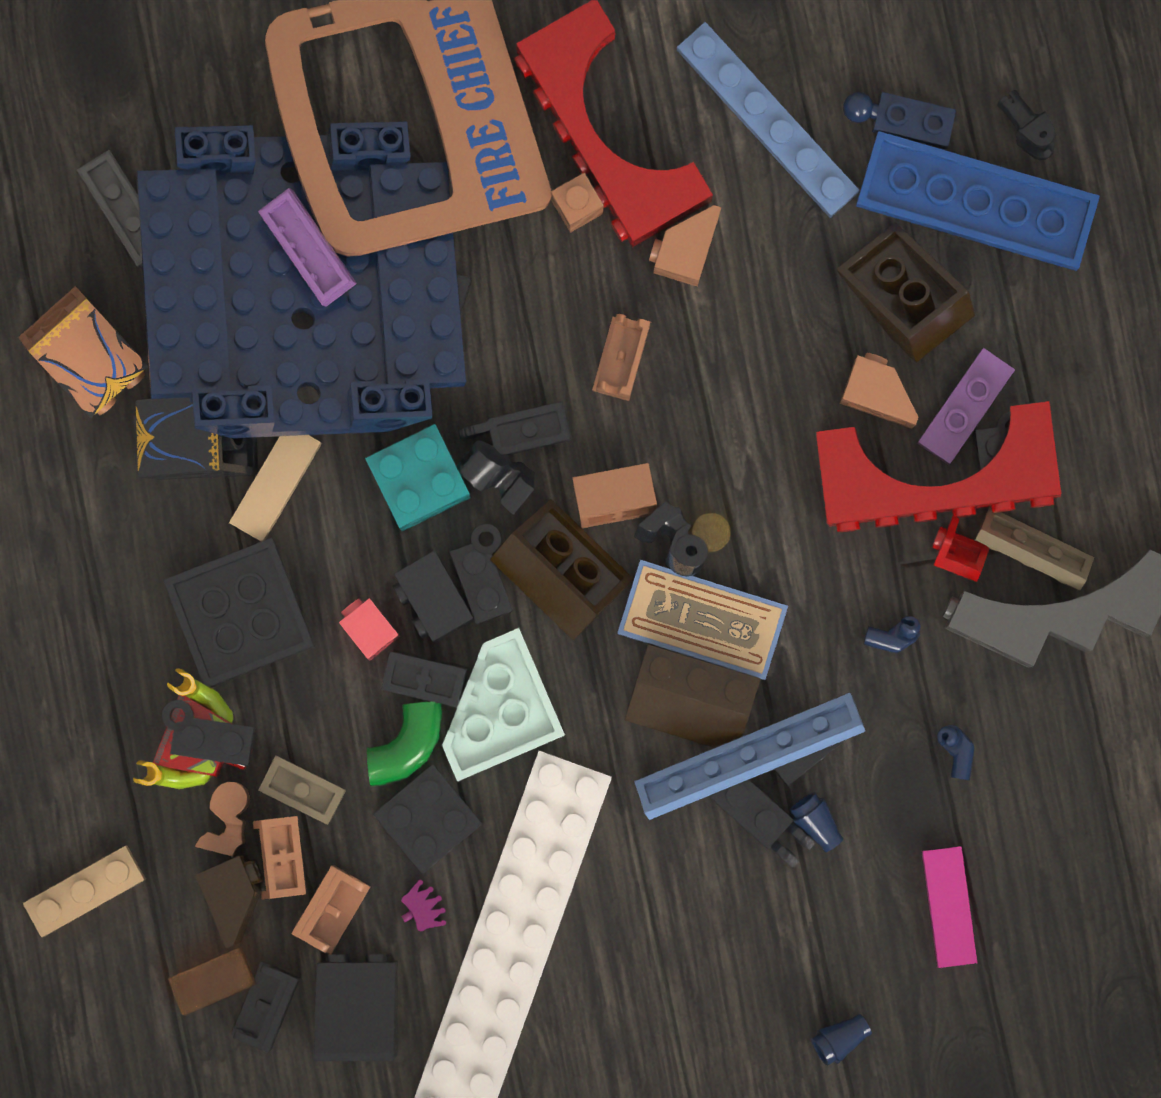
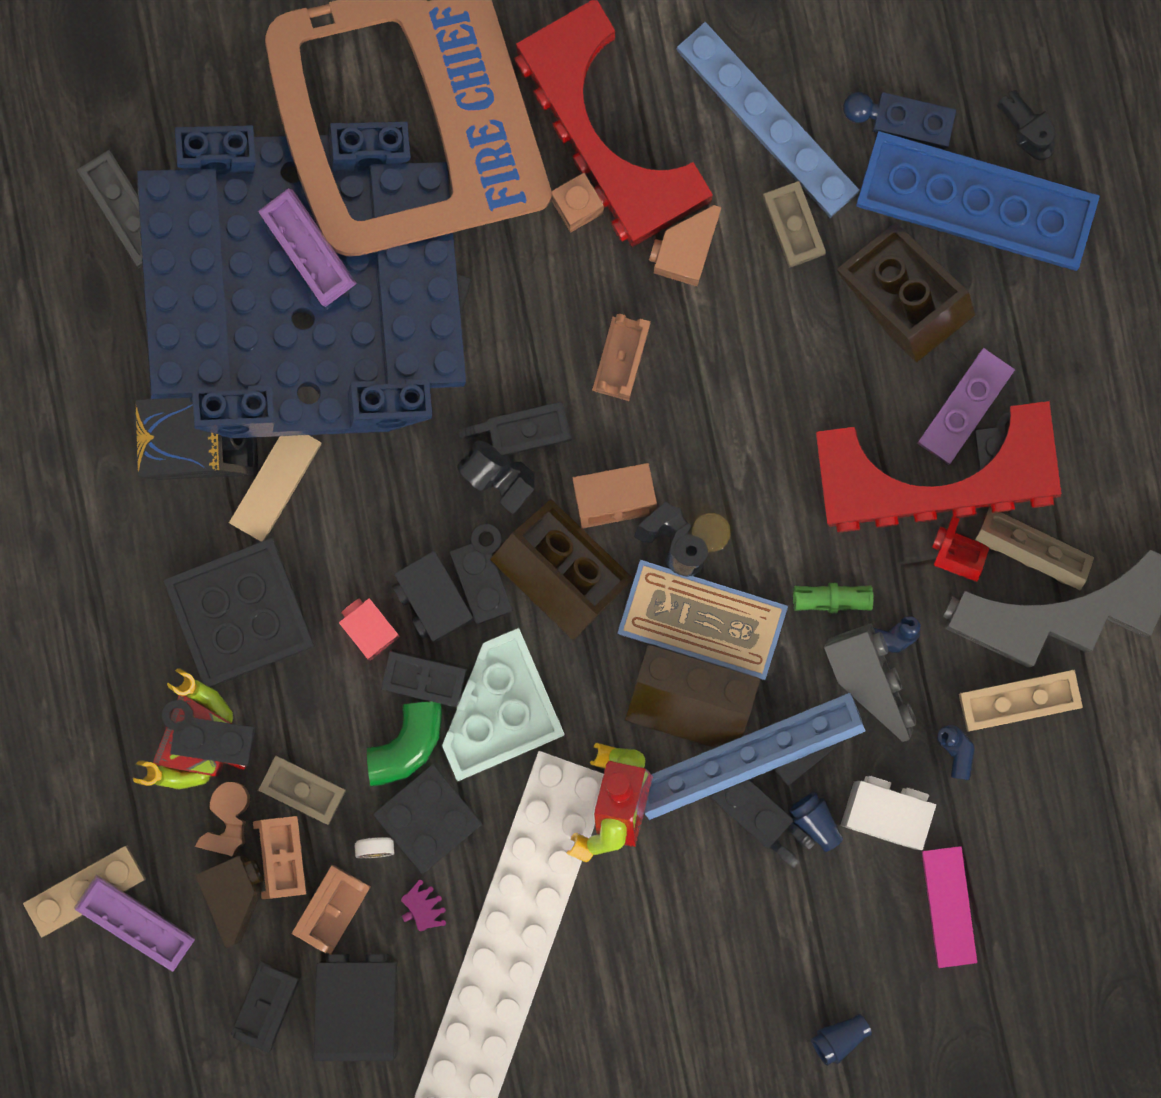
(83, 353): nougat slope -> none
(134, 923): none -> medium lavender plate
(212, 981): clear orange tile -> none
(374, 848): none -> white tile
(418, 477): teal brick -> none
(619, 802): none -> torso
(794, 224): none -> dark tan plate
(833, 598): none -> bright green pin
(864, 672): none -> dark grey slope
(878, 391): nougat slope -> none
(889, 814): none -> white brick
(1020, 700): none -> tan plate

